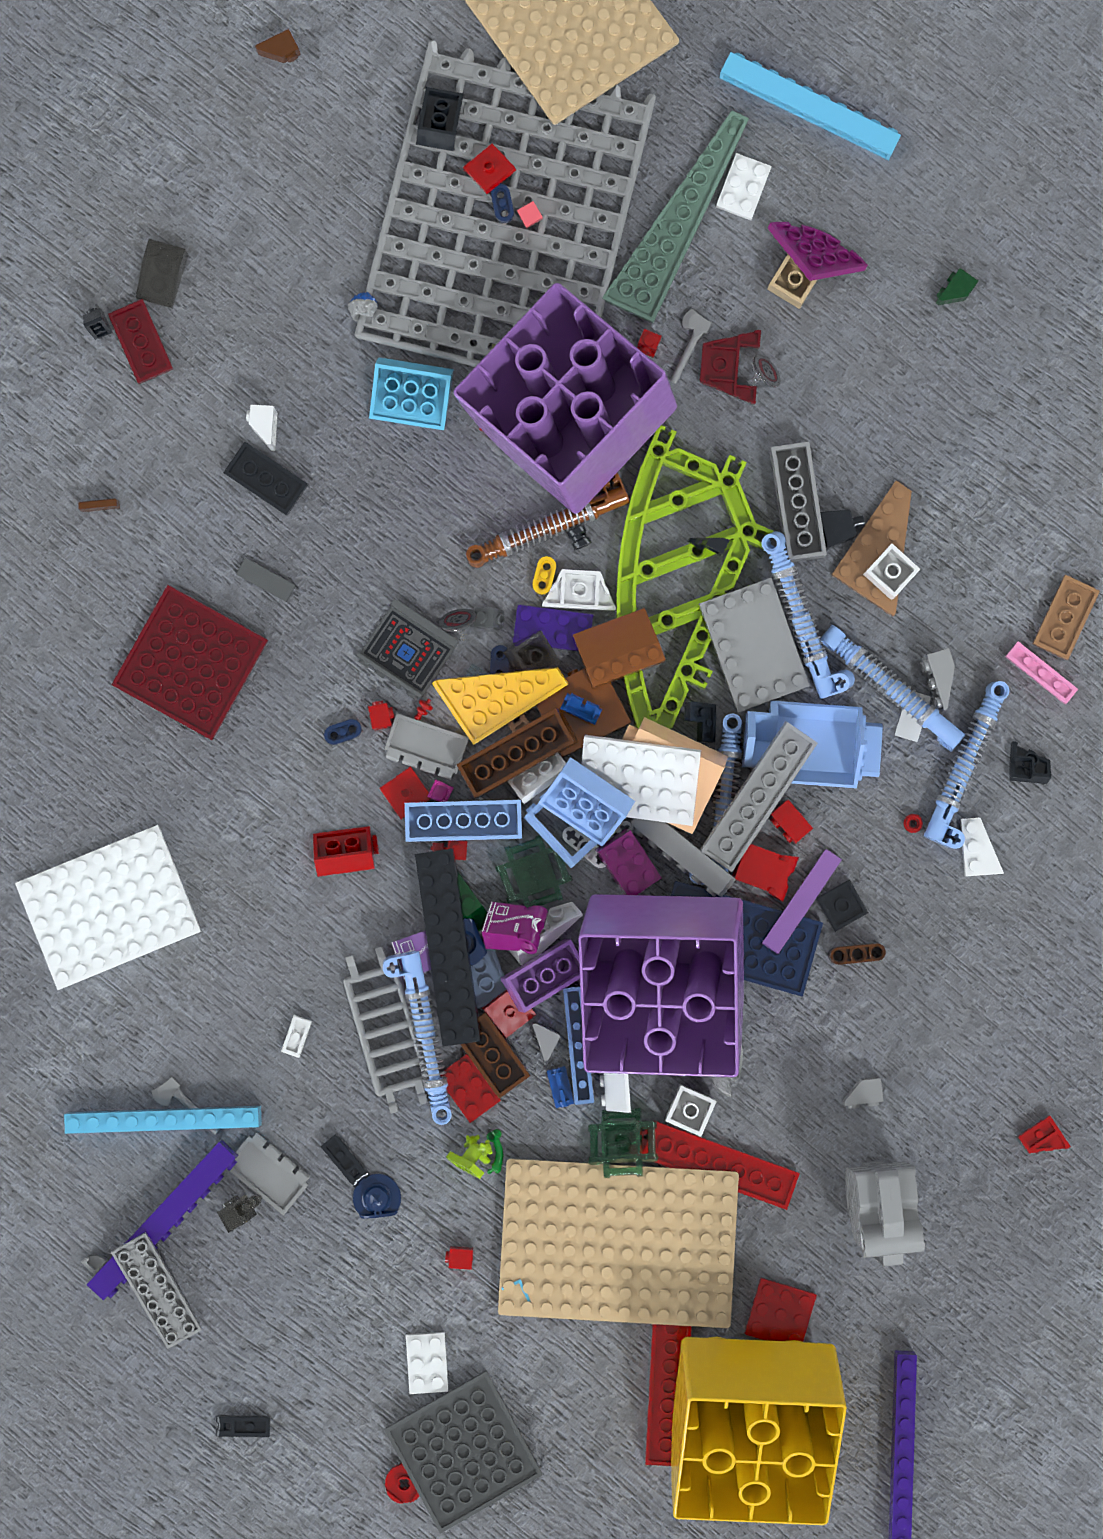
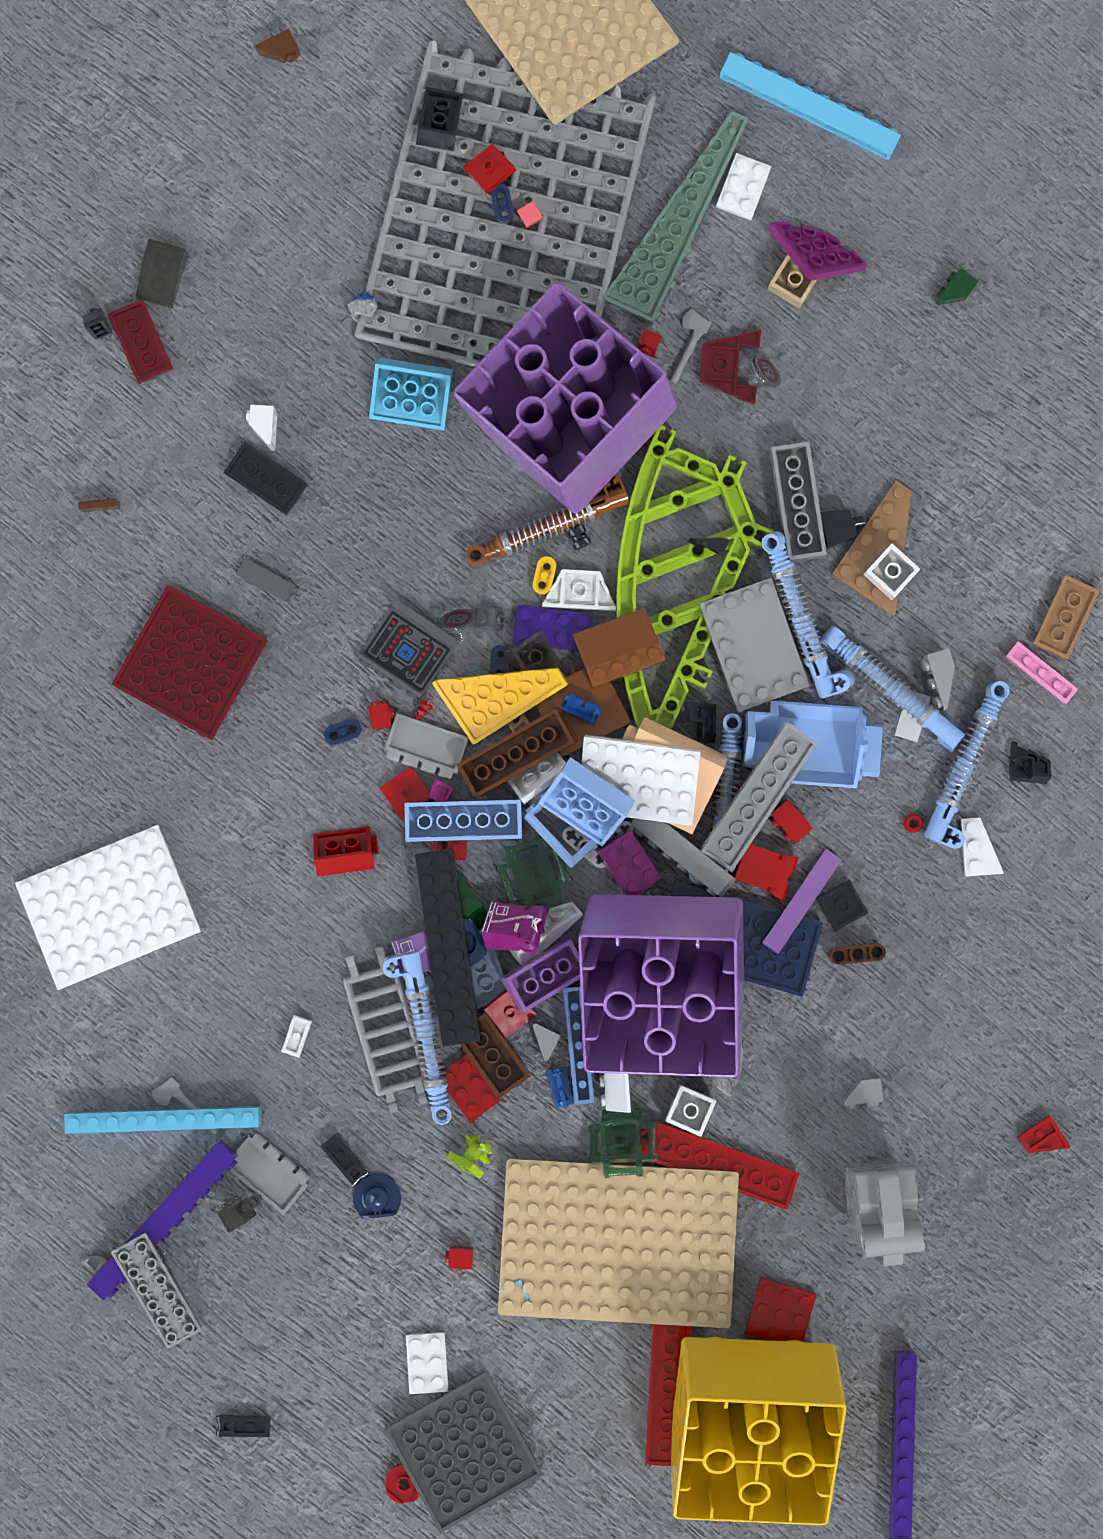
(494, 1137): green piece -> none

